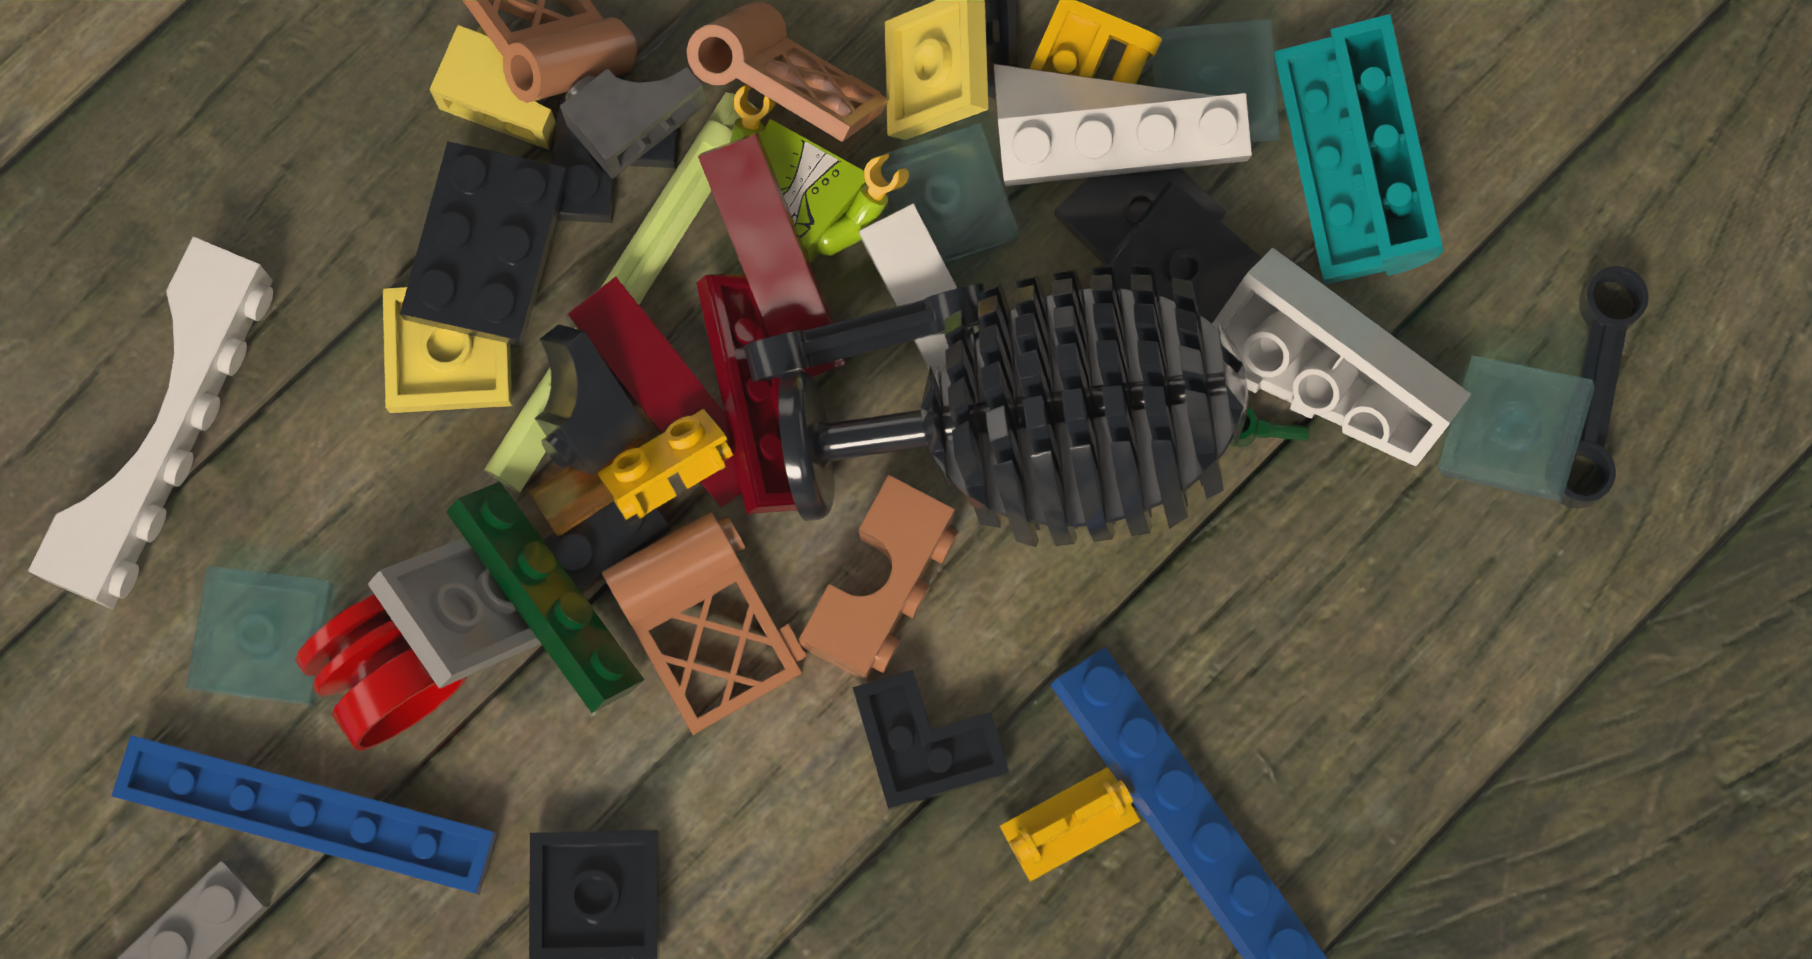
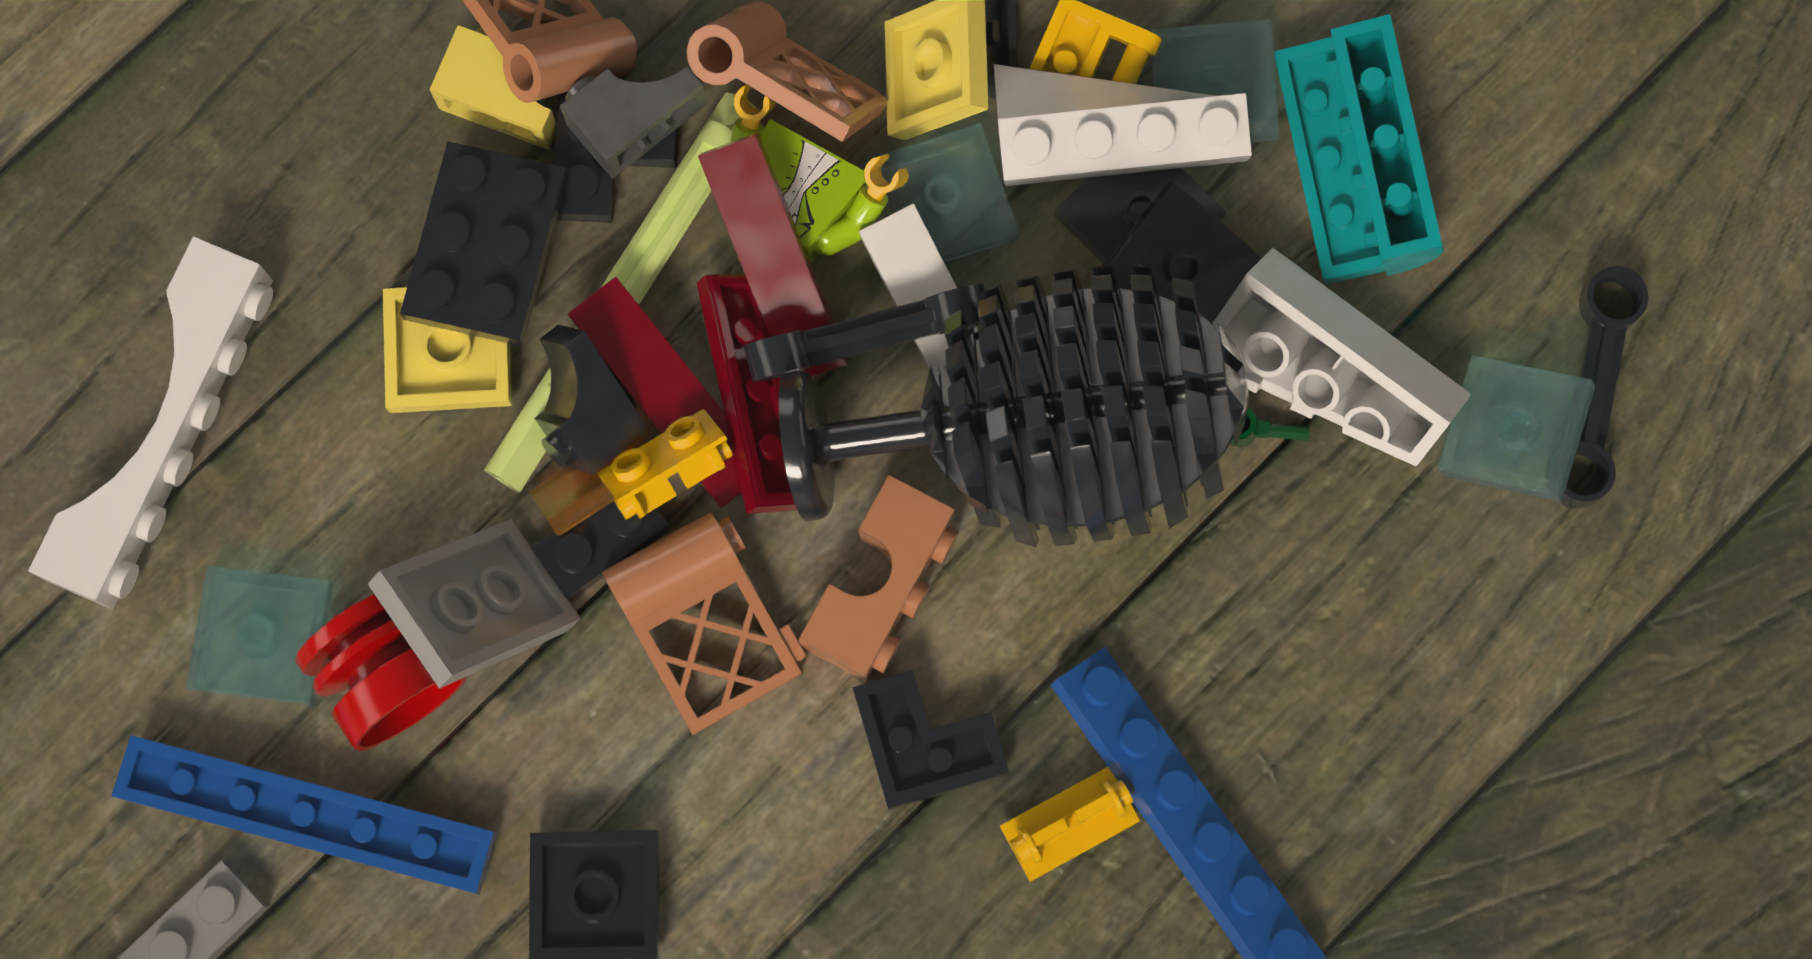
(545, 596): dark green plate -> none

